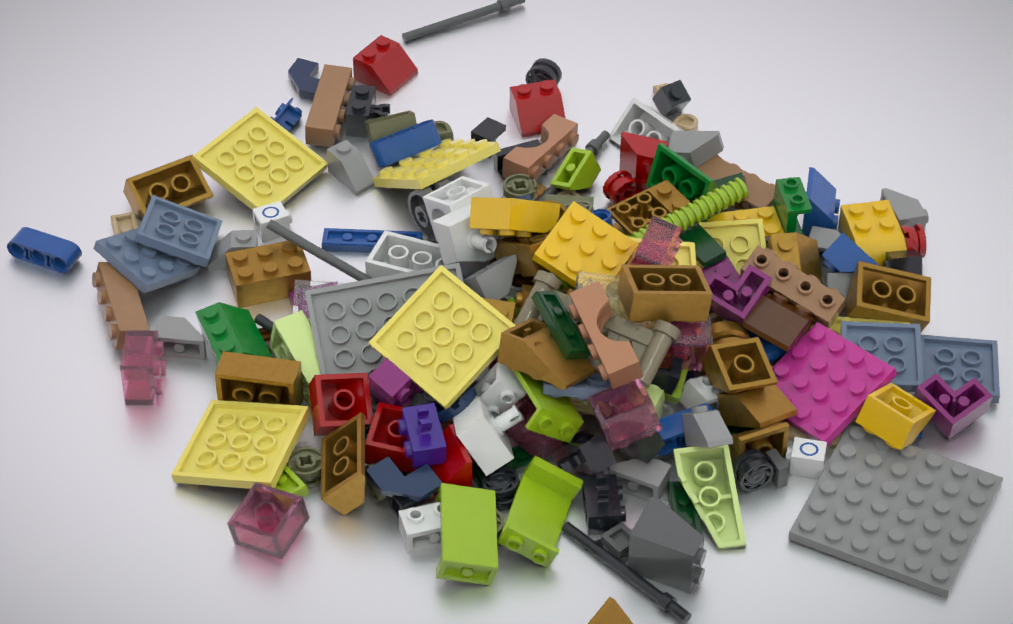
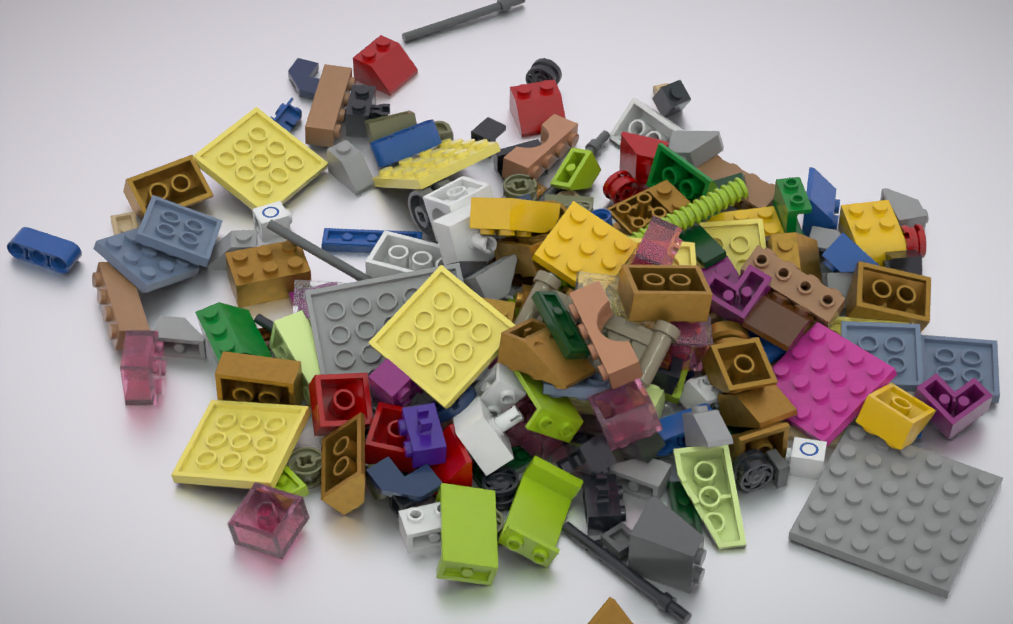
(687, 122): tan tile -> none

